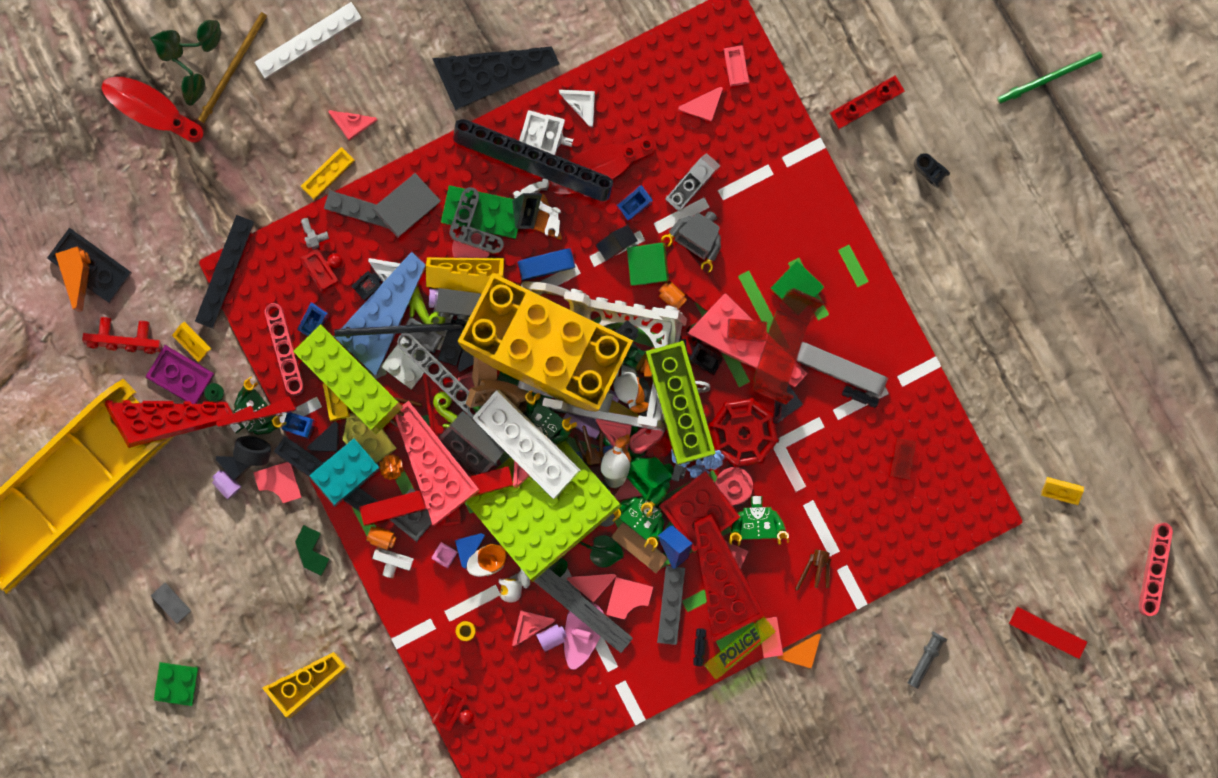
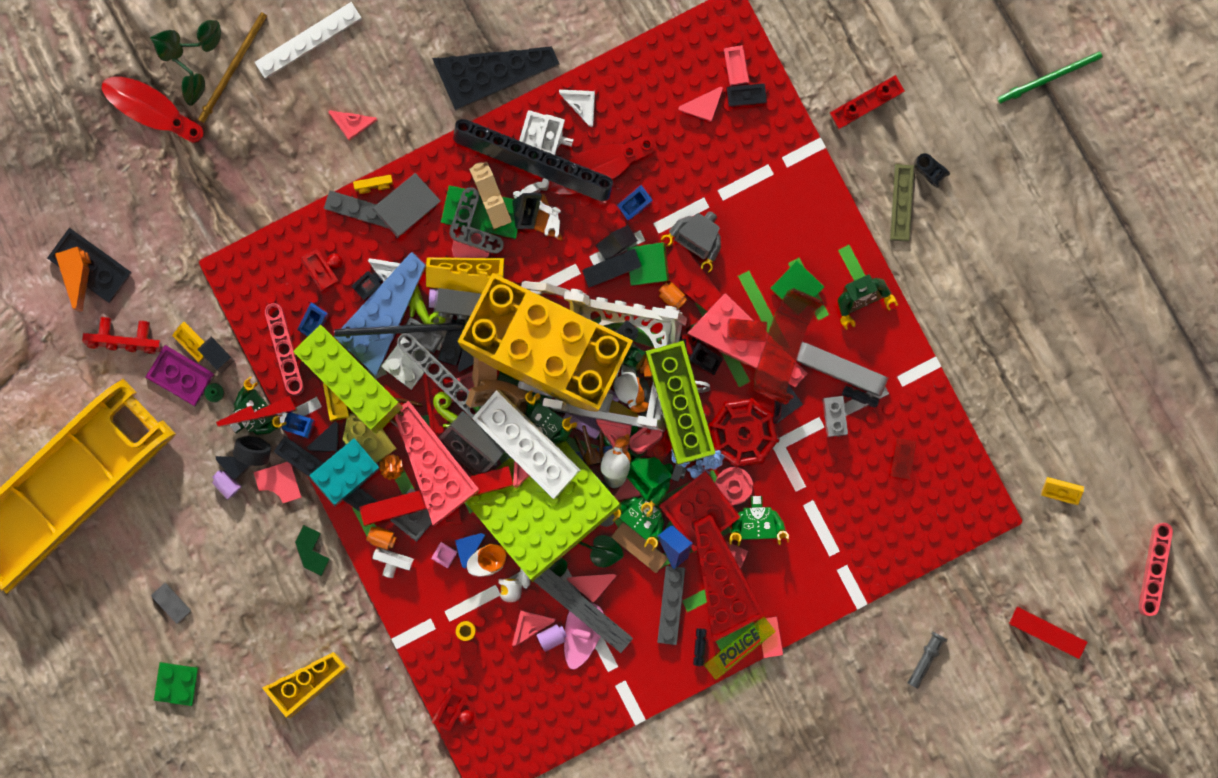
(163, 419): red wing -> none
(216, 354): none -> black slope
(224, 271): black plate -> none
(313, 240): light grey piece -> none
(327, 173): yellow tile -> none
(366, 185): none -> yellow plate
(490, 194): none -> tan arch
(546, 264): blue beam -> none
(612, 268): none -> black tile
(627, 596): coral tile -> none
(693, 182): light grey slope -> none
(746, 95): none -> black plate
(803, 653): orange tile -> none
(820, 559): reddish brown plant -> none
(835, 416): none -> light grey brick
(862, 293): none -> dark green torso
(902, 202): none -> olive tile

